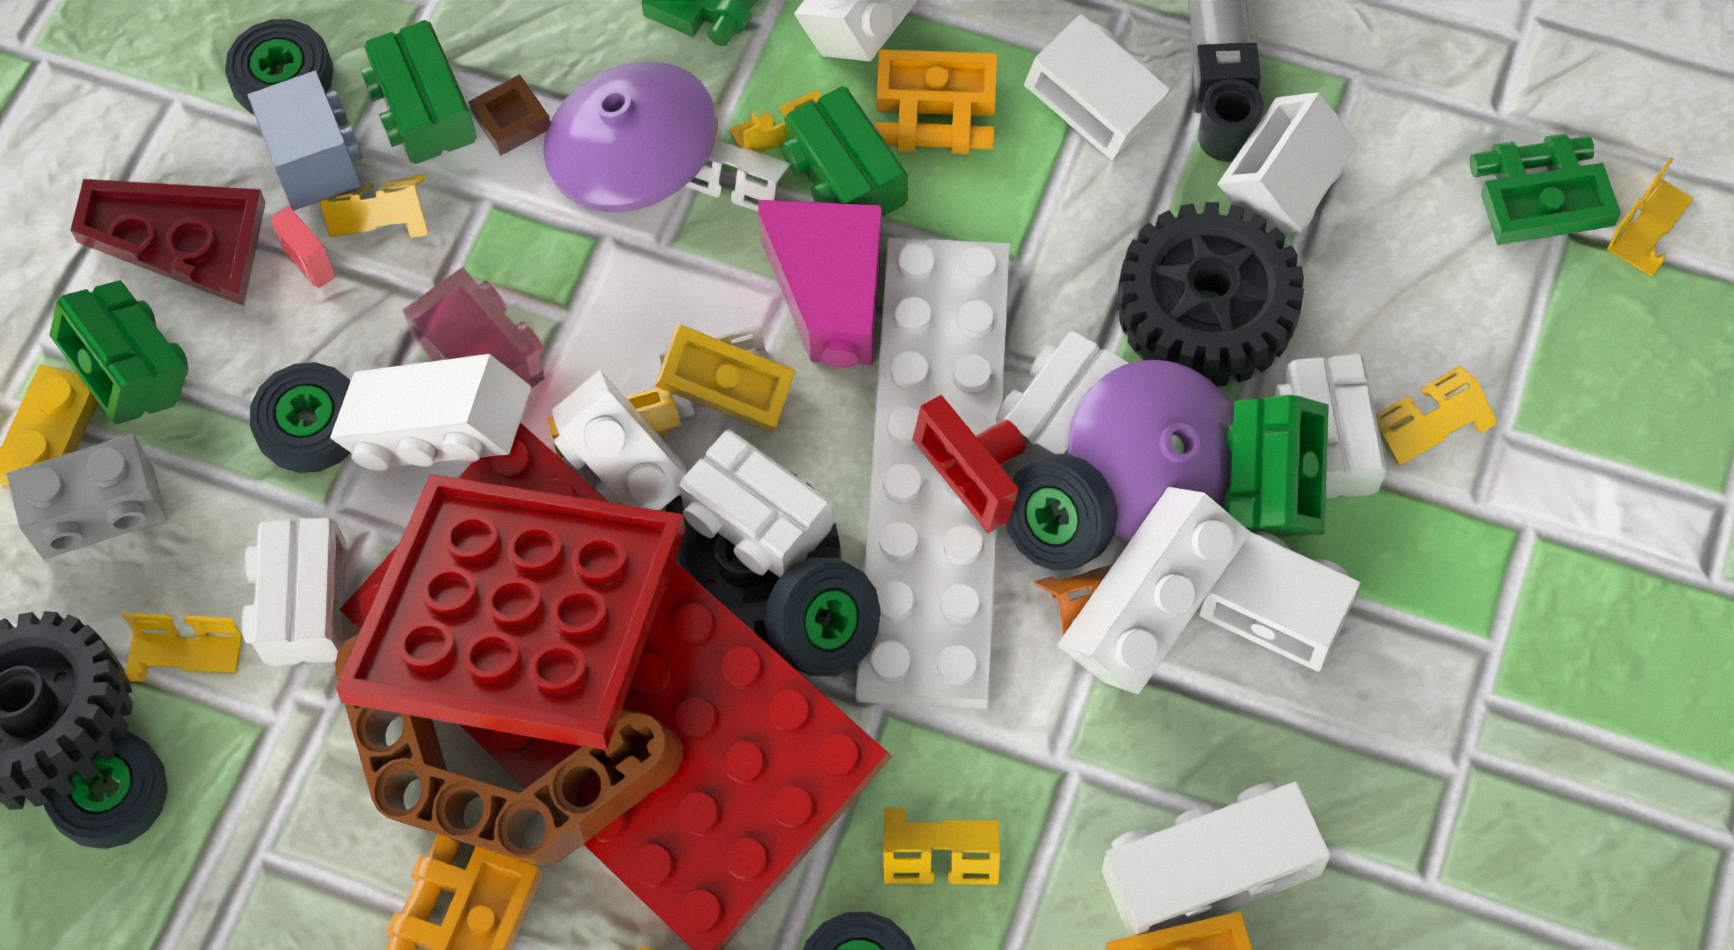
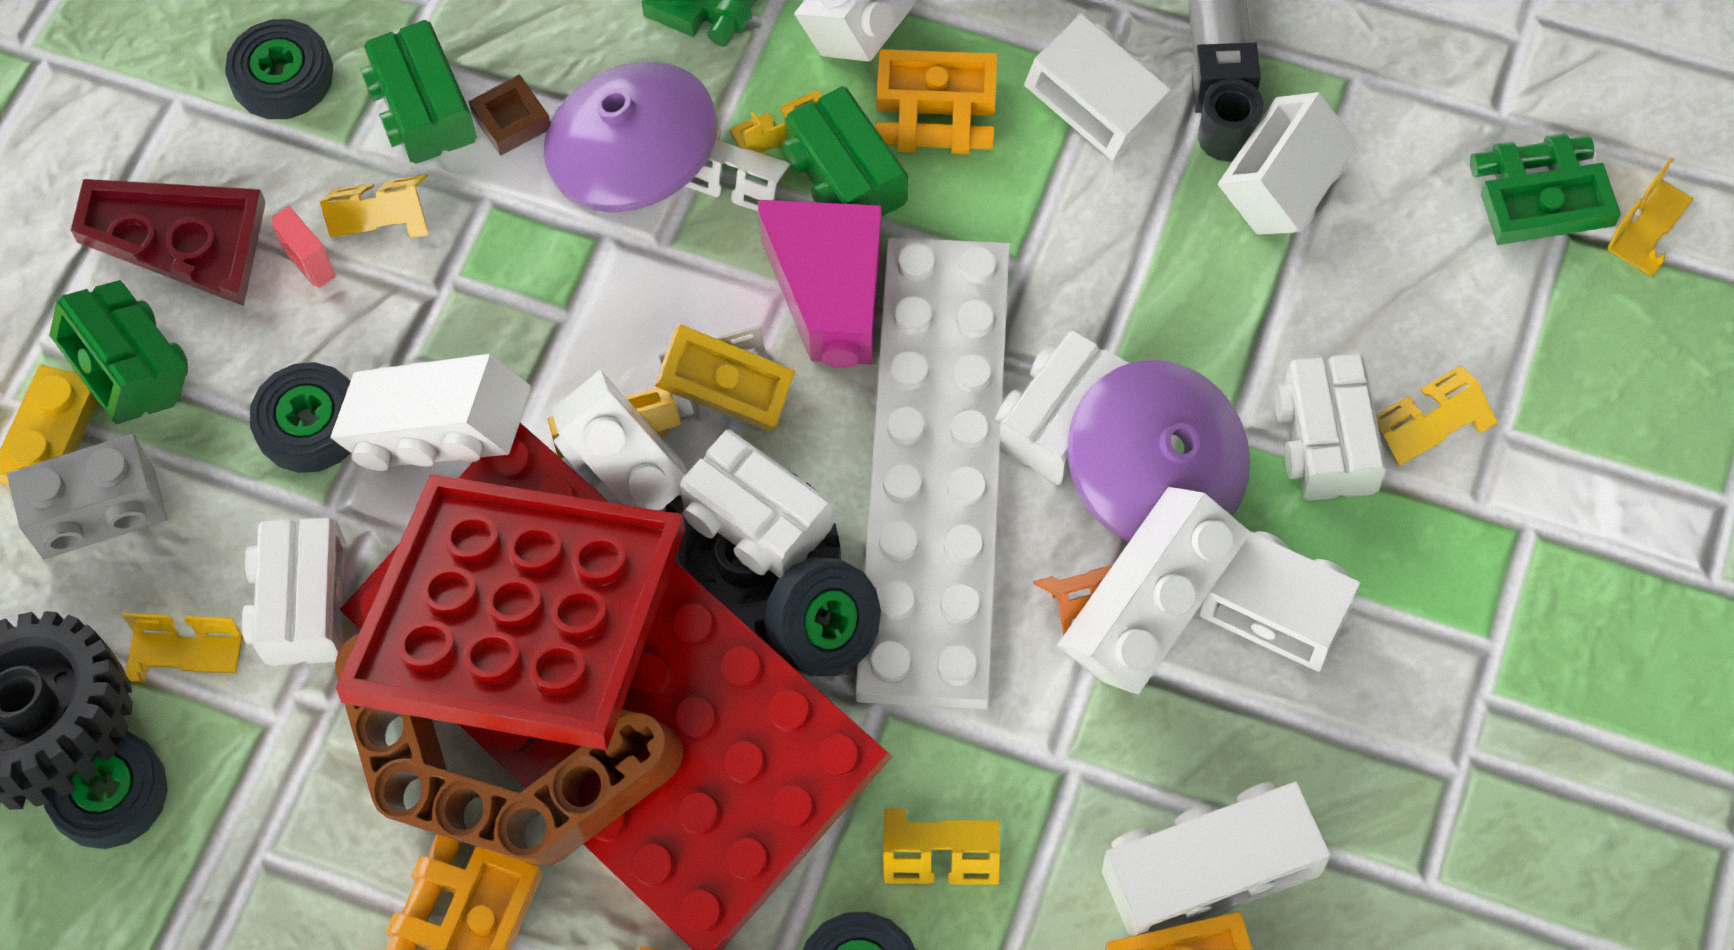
(305, 139): brick -> none
(469, 320): clear pink brick -> none
(971, 462): red tile -> none
(1089, 509): black bush -> none
(1219, 254): black wheel -> none
(1279, 465): green brick -> none

